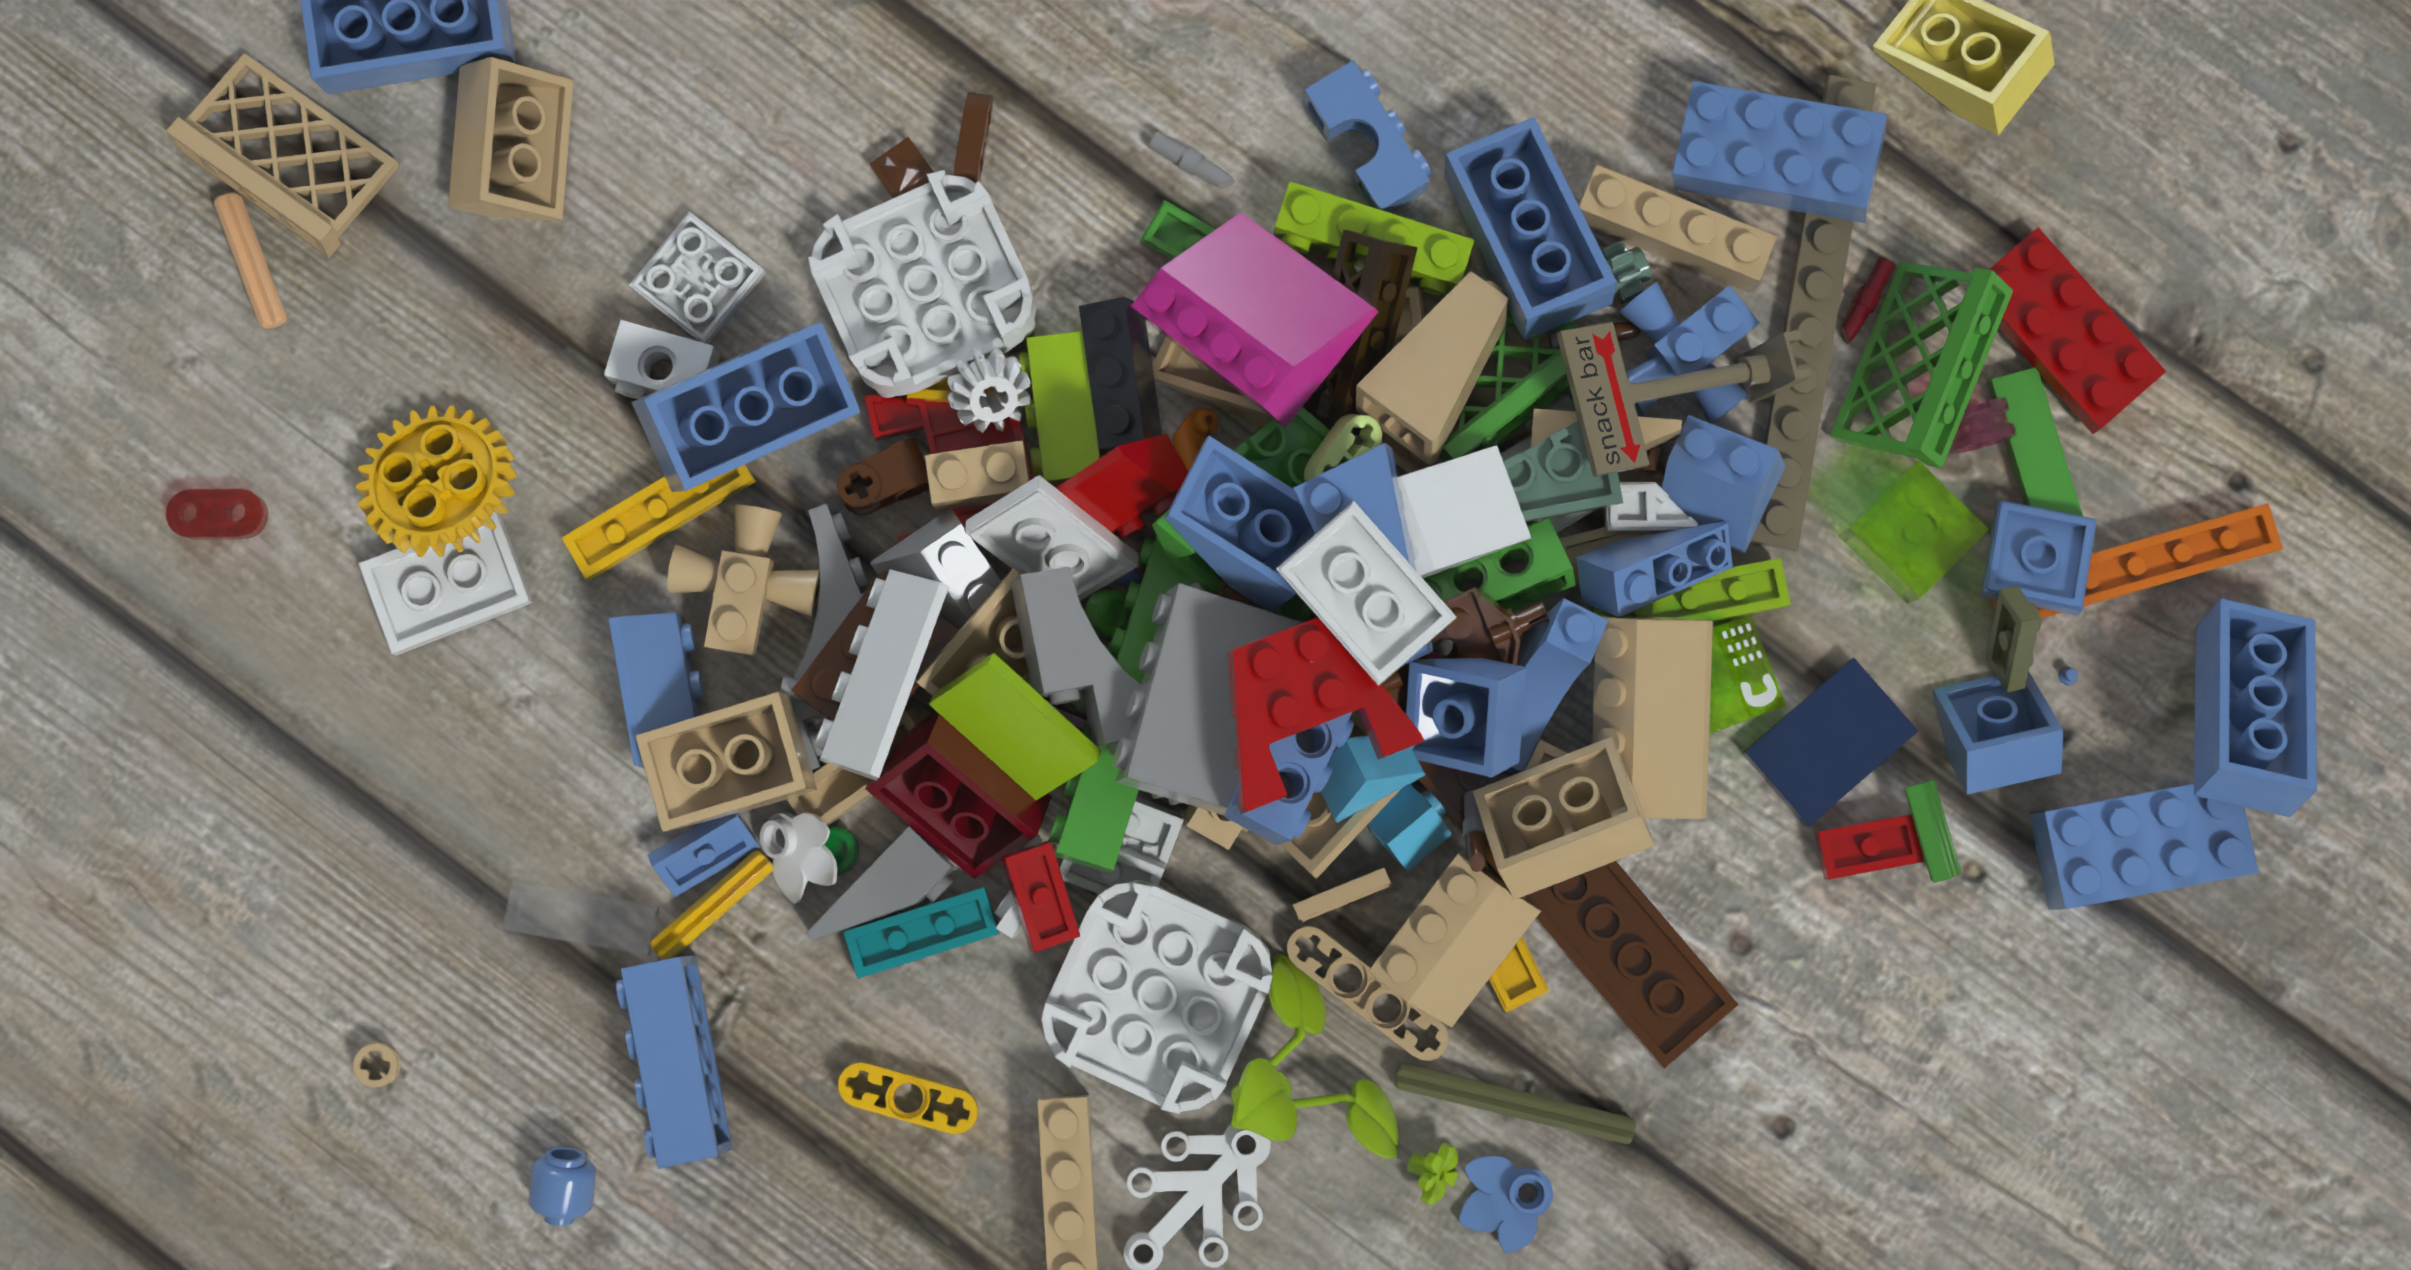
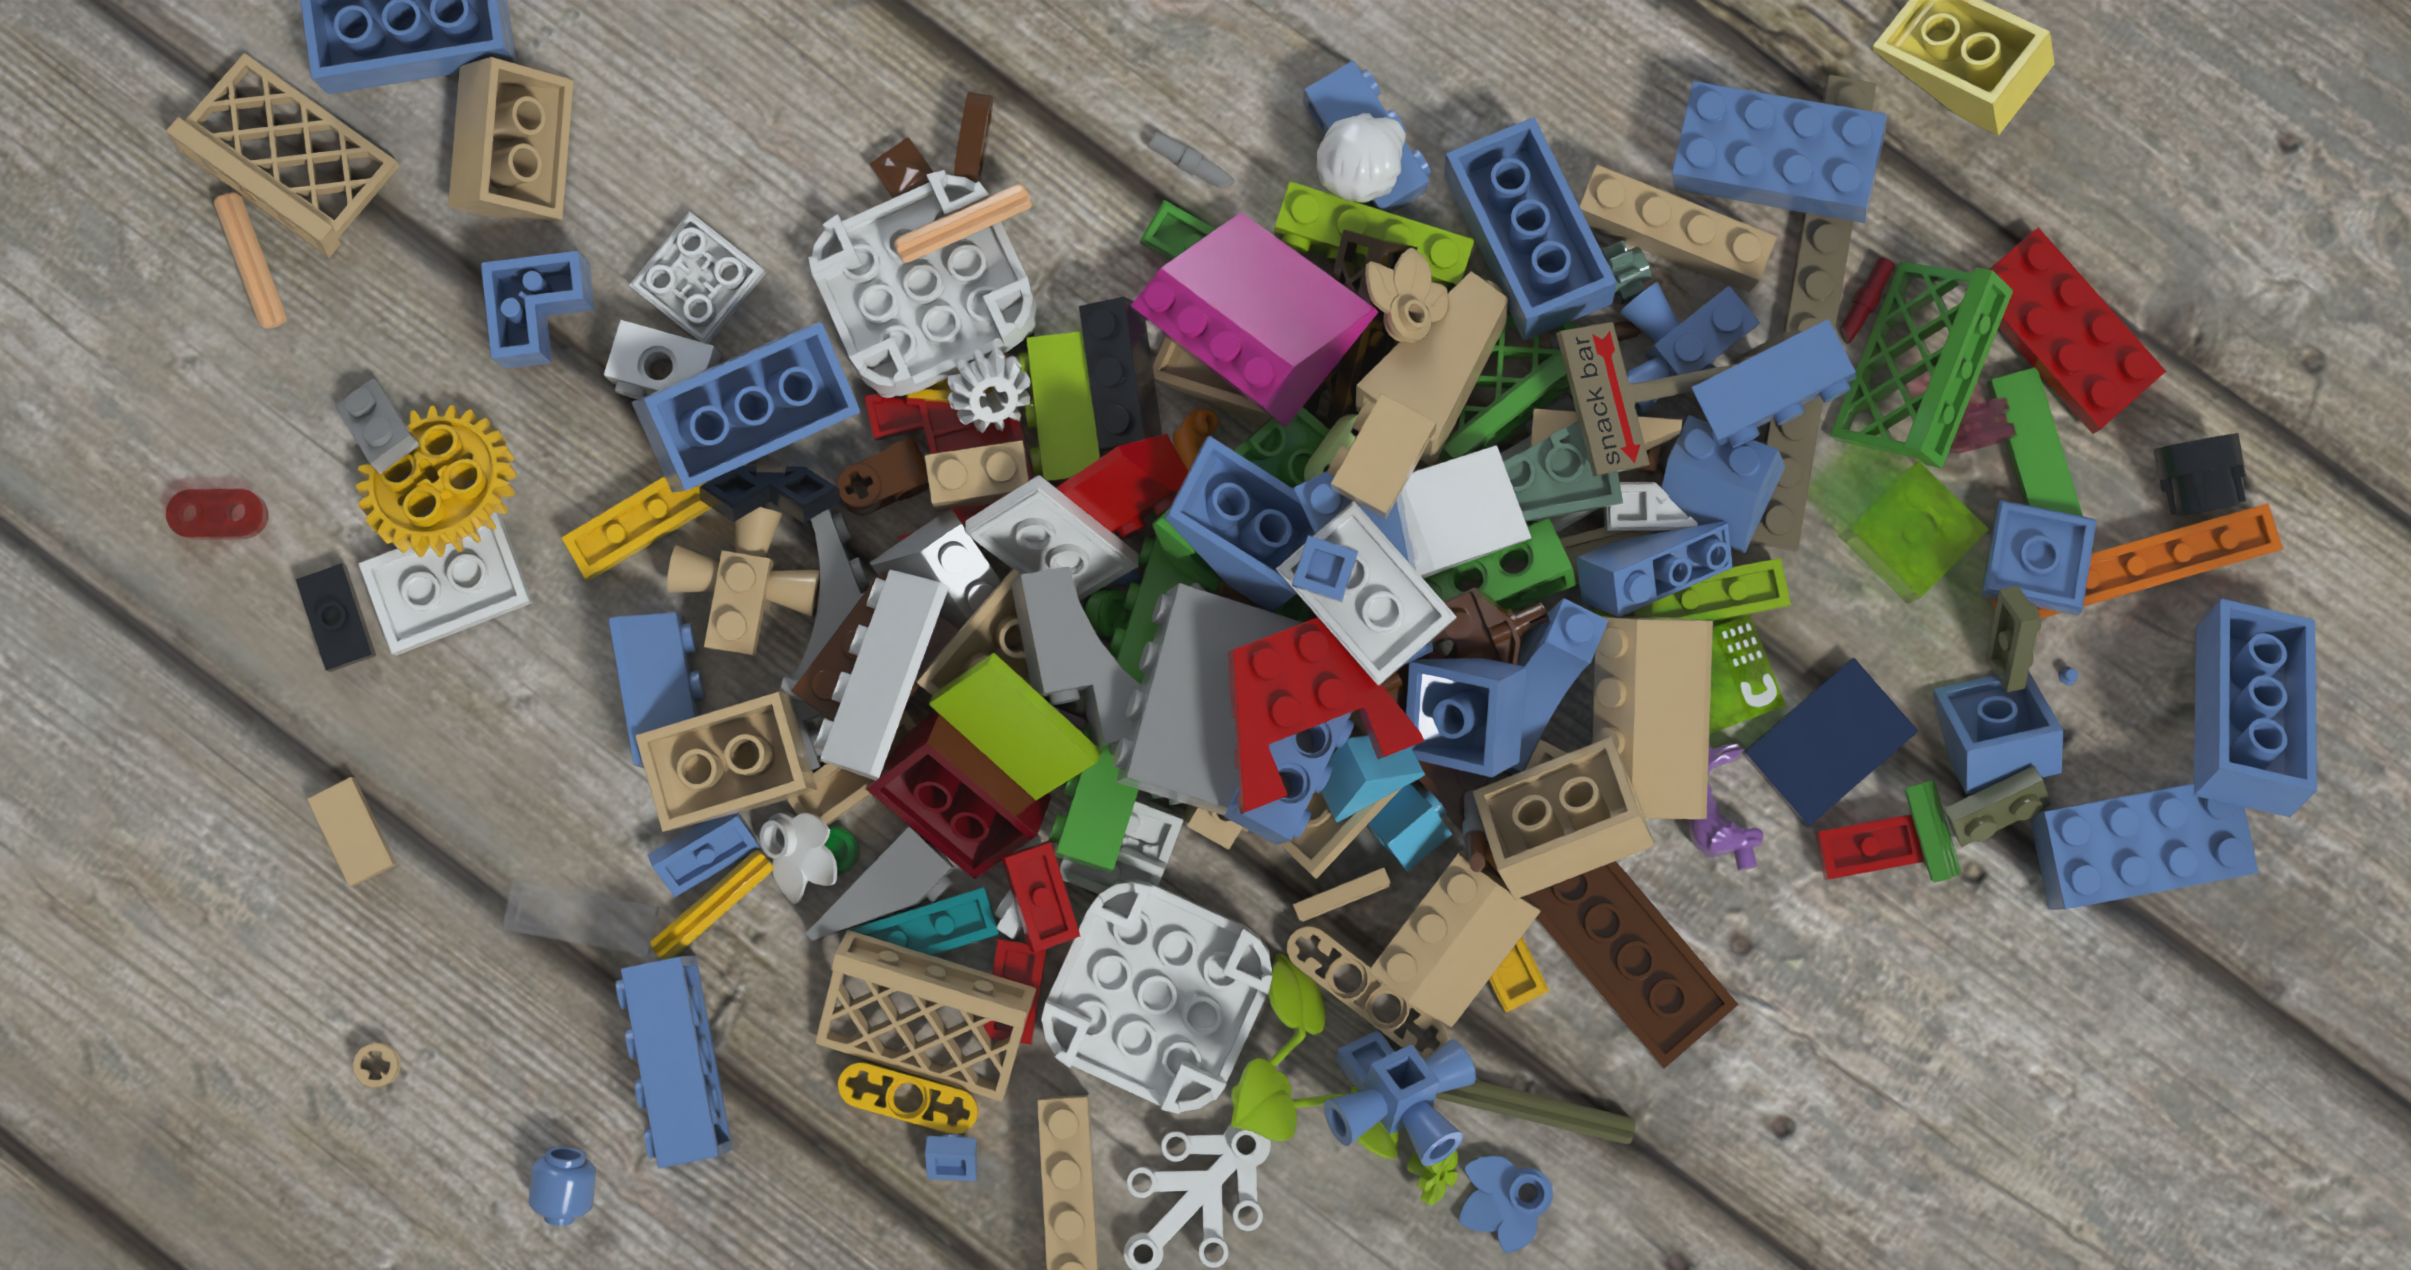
(335, 617): none -> black plate
(351, 832): none -> tan tile
(377, 425): none -> light grey plate
(521, 297): none -> medium blue brick
(745, 490): none -> black tile
(932, 985): none -> tan fence
(951, 1158): none -> medium blue plate
(963, 223): none -> light nougat axle
(1018, 964): none -> red plate
(1325, 568): none -> medium blue plate
(1361, 157): none -> white hair
(1382, 454): none -> tan brick
(1399, 1093): none -> medium blue brick
(1407, 296): none -> tan plate
(1716, 834): none -> medium lavender animal
(1775, 384): none -> medium blue brick
(1998, 806): none -> olive plate
(2202, 474): none -> black piece

